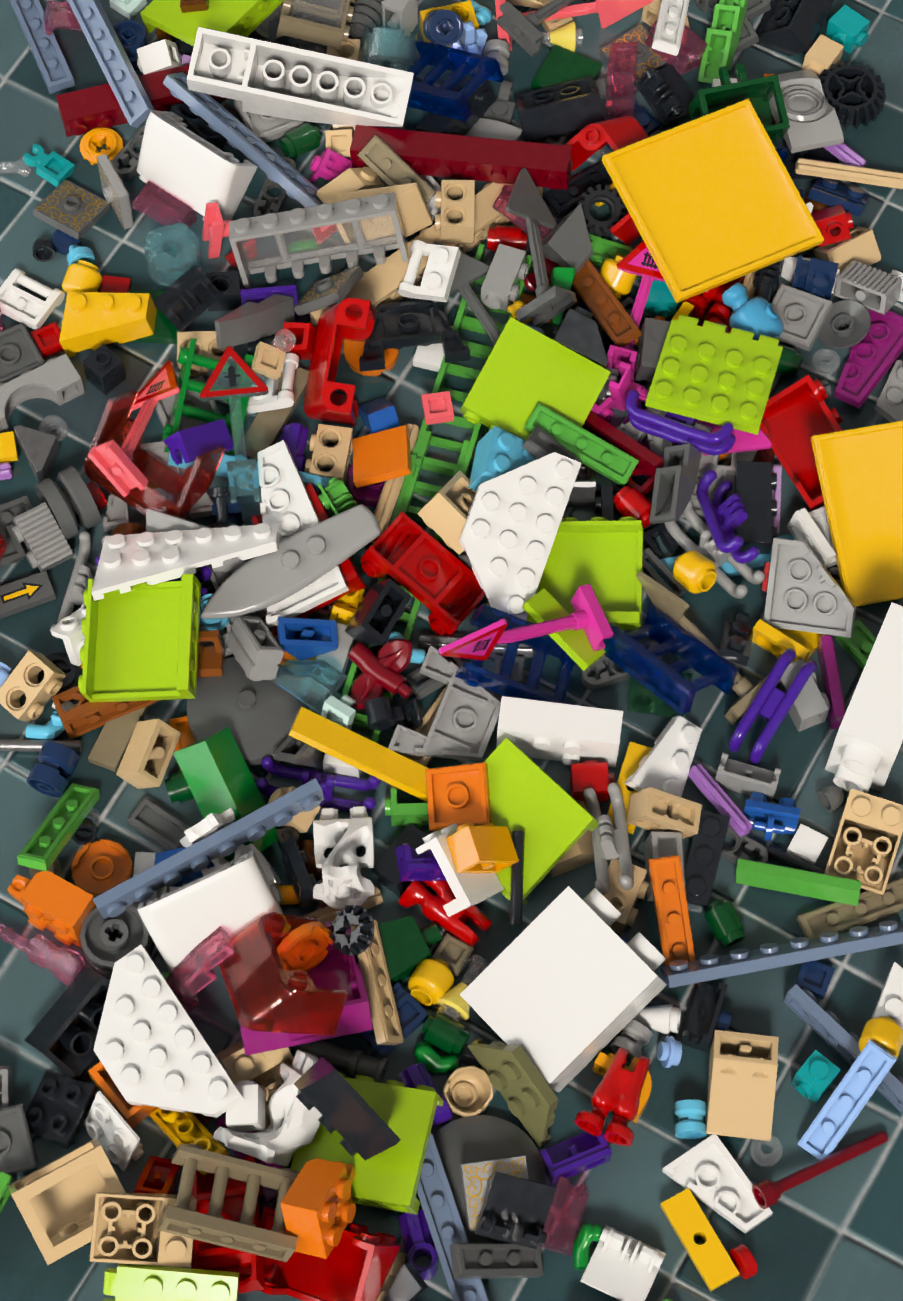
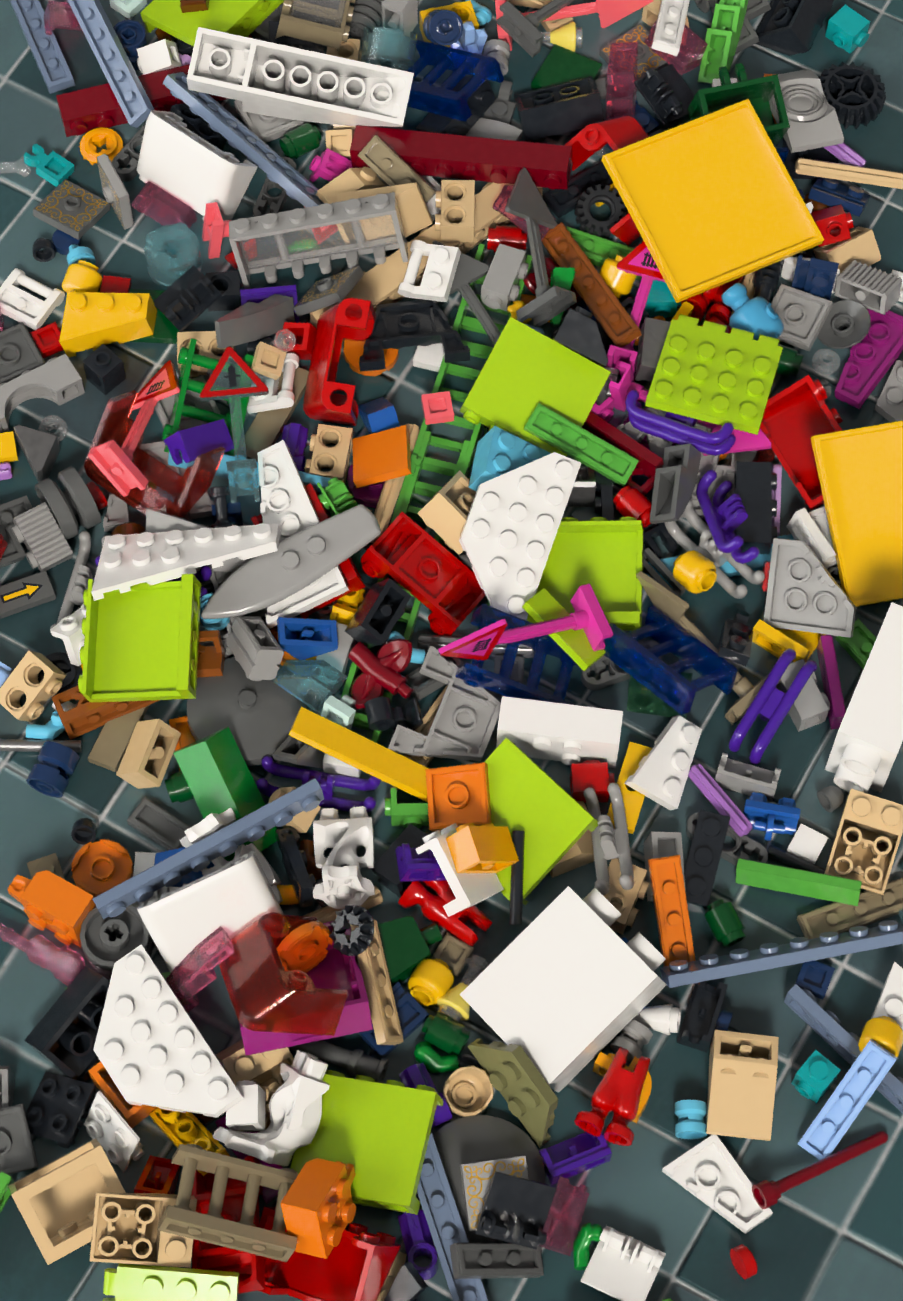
(58, 827): bright green tile -> none
(344, 1111): black slope -> none
(542, 444): dark grey tile -> none
(569, 241): dark grey slope -> none
(664, 812): tan brick -> none
(669, 1052): light blue plate -> none
(690, 1221): yellow tile -> none
(766, 1159): clear plate -> none
(823, 55): tan brick -> none

